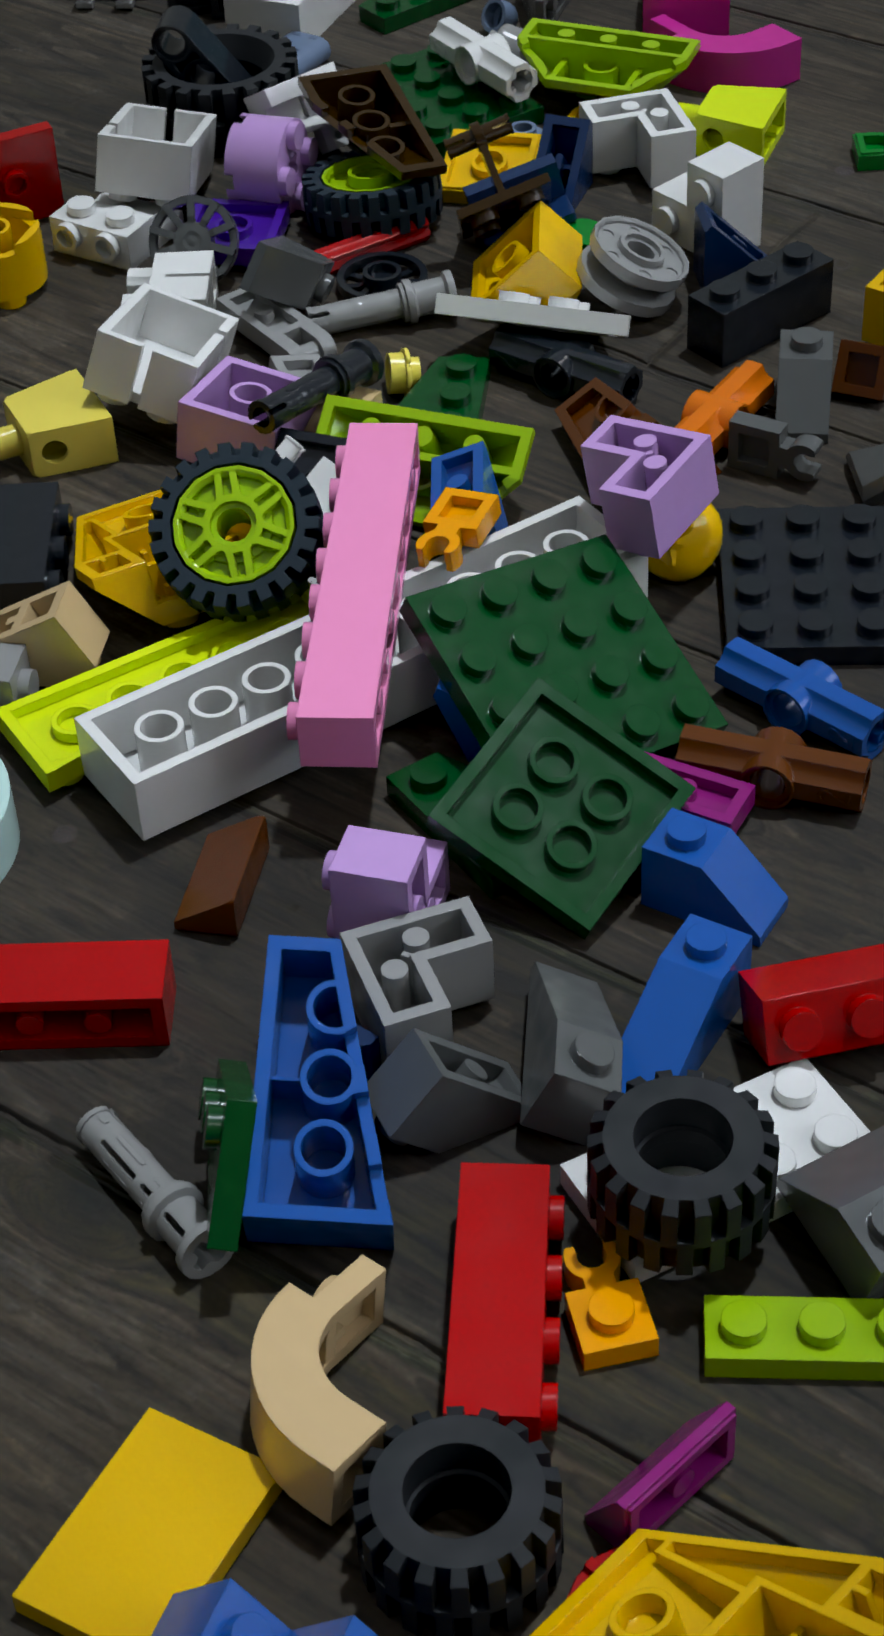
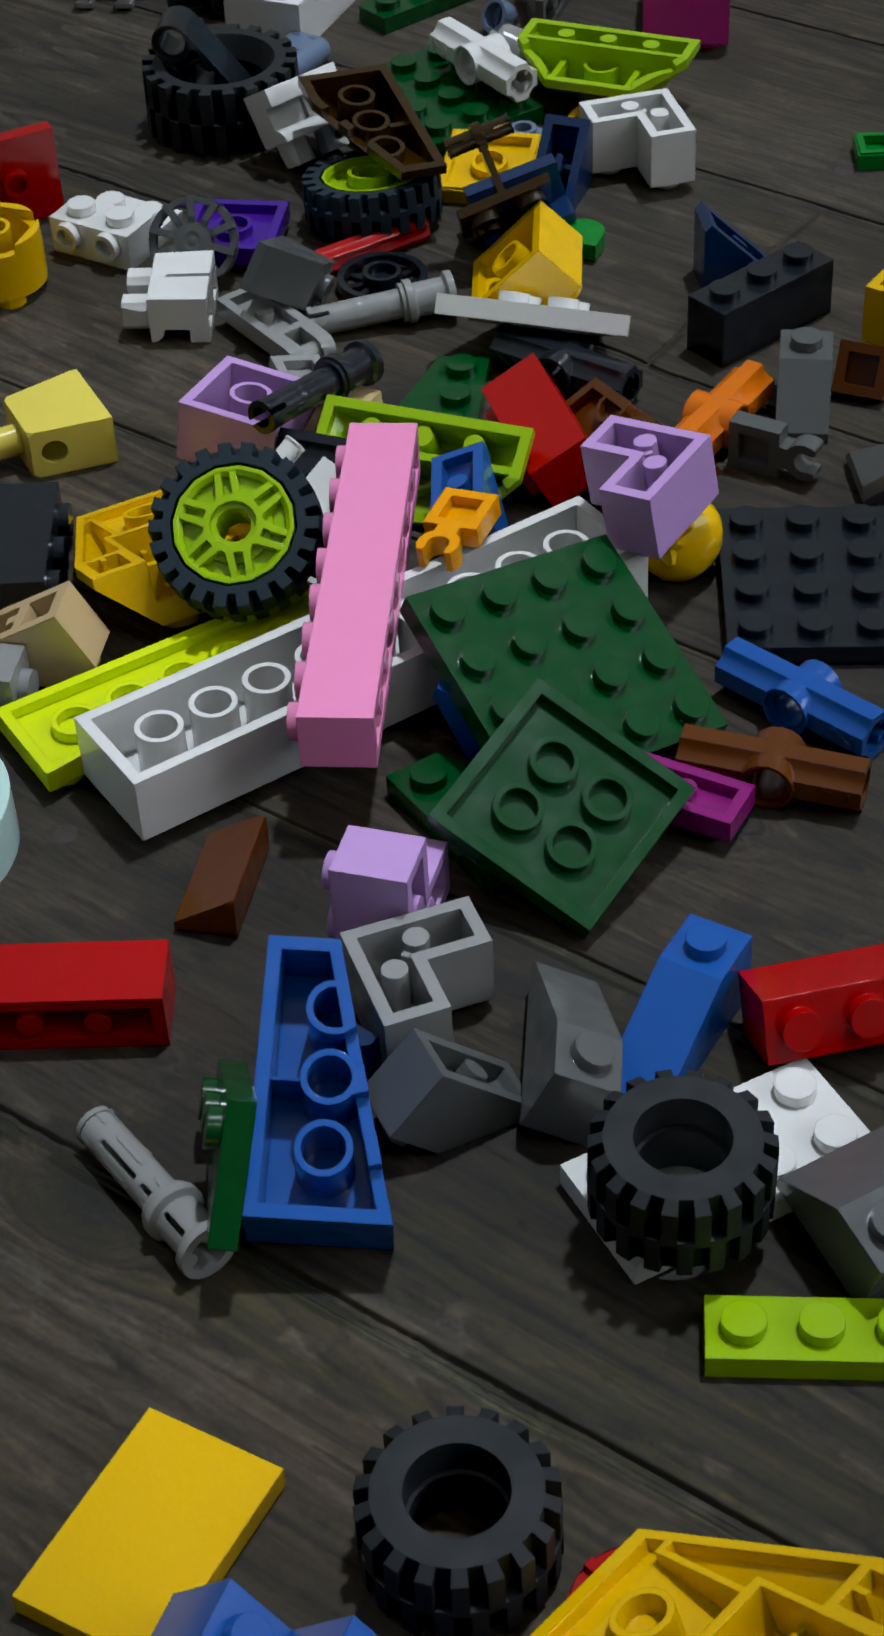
(139, 162): white piece -> none
(157, 351): white piece -> none
(269, 159): lavender brick -> none
(298, 1419): tan arch -> none
(401, 372): light yellow plate -> none
(502, 1293): red brick -> none
(531, 399): none -> red brick
(607, 1314): light orange plate -> none
(632, 266): light grey wheel -> none
(667, 1476): magenta slope -> none
(708, 873): blue slope -> none
(722, 178): white brick -> none
(741, 116): neon yellow torso -> none
(751, 59): dark pink arch -> none

